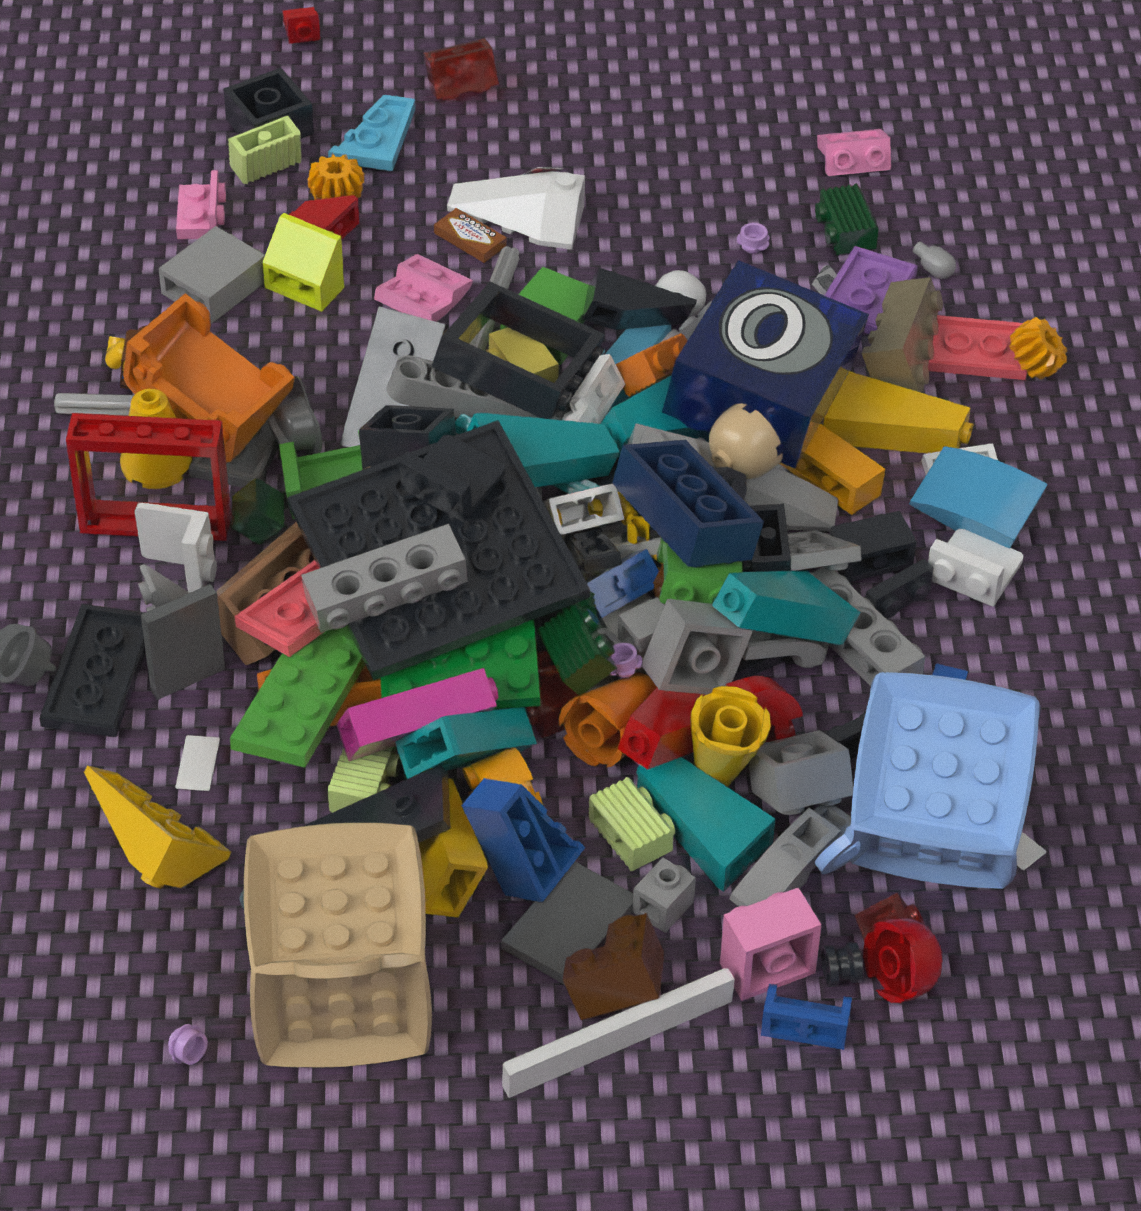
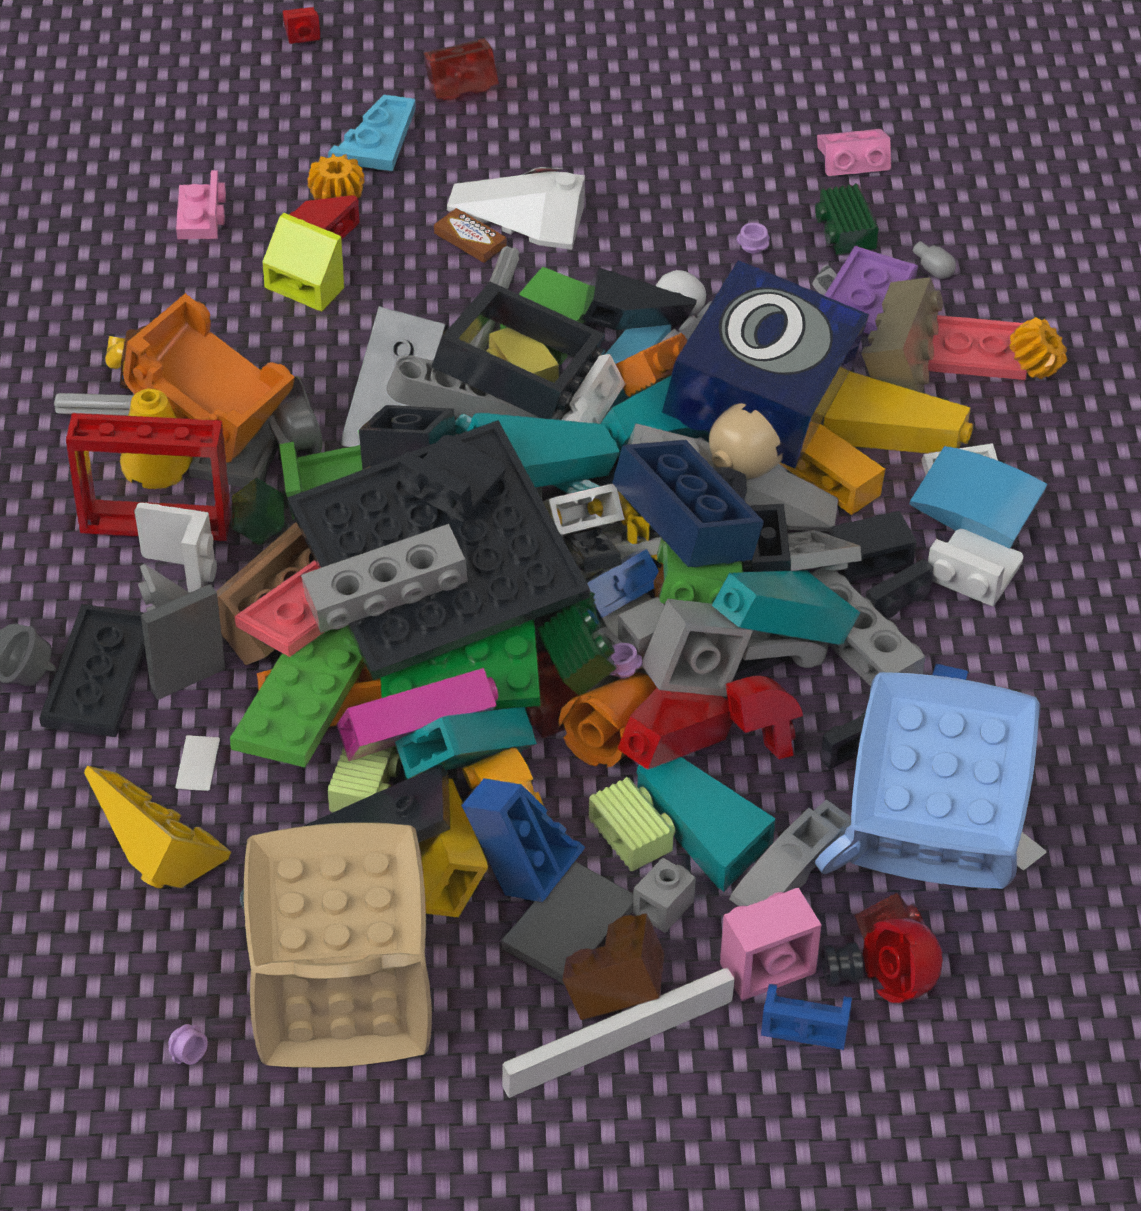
(214, 272): light grey brick -> none
(265, 149): yellowish green brick -> none
(266, 100): black brick -> none
(423, 289): bright pink slope -> none
(726, 731): yellow cone -> none
(801, 772): light grey brick -> none

